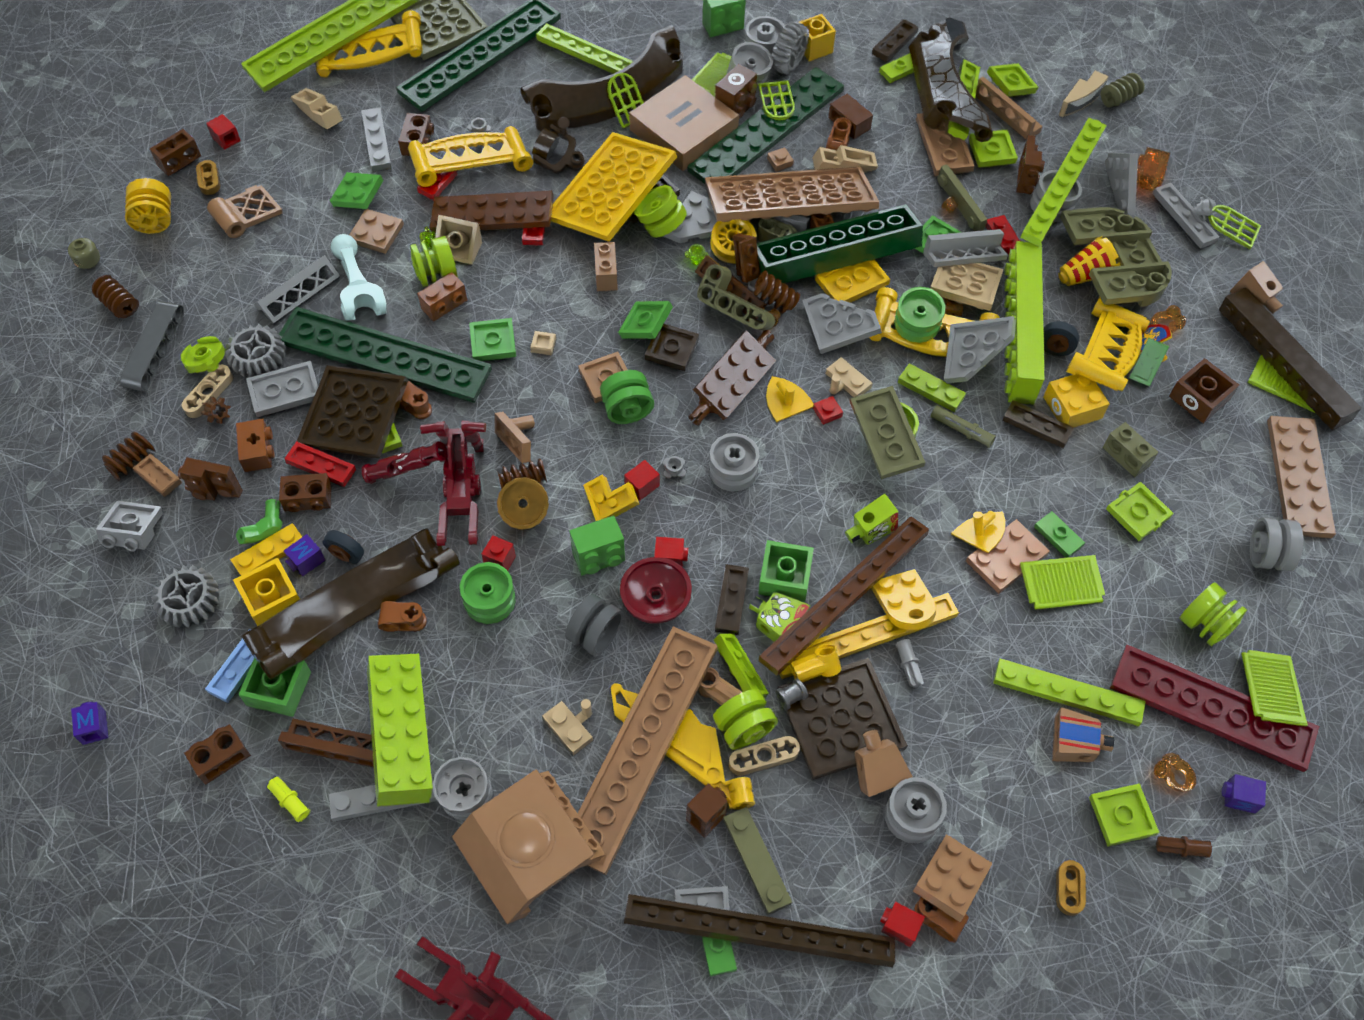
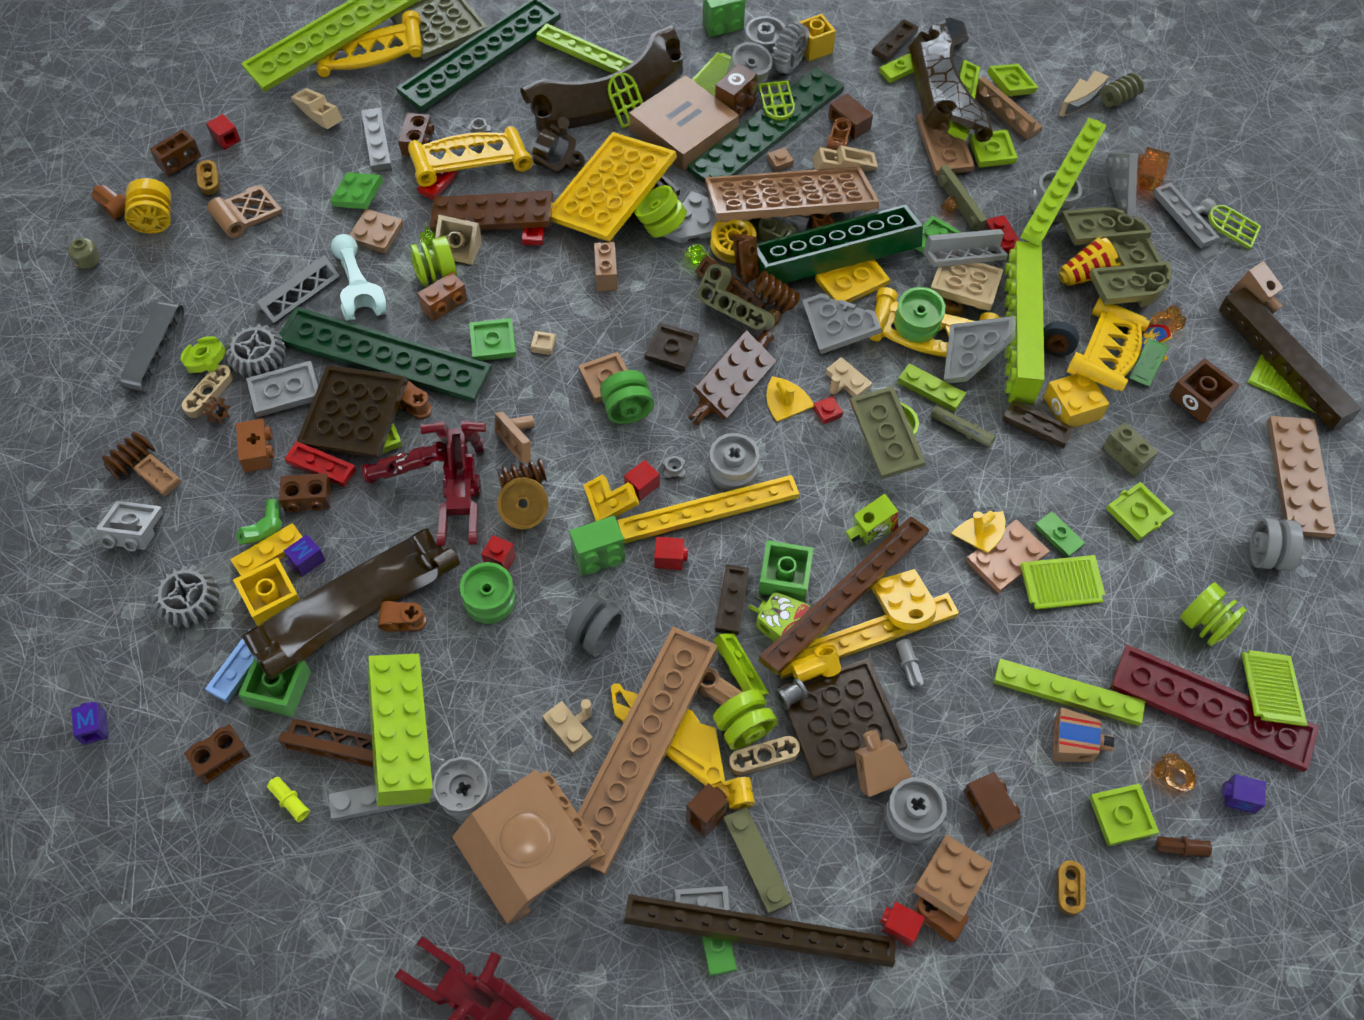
(111, 202): none -> dark orange piece
(114, 296): reddish brown piece -> none
(209, 479): reddish brown plate -> none
(343, 546): black wheel -> none
(645, 319): bright green plate -> none
(651, 578): dark red dish -> none
(708, 508): none -> yellow plate
(992, 804): none -> reddish brown brick
(1029, 167): reddish brown plate -> none
(1204, 208): light grey plate -> none

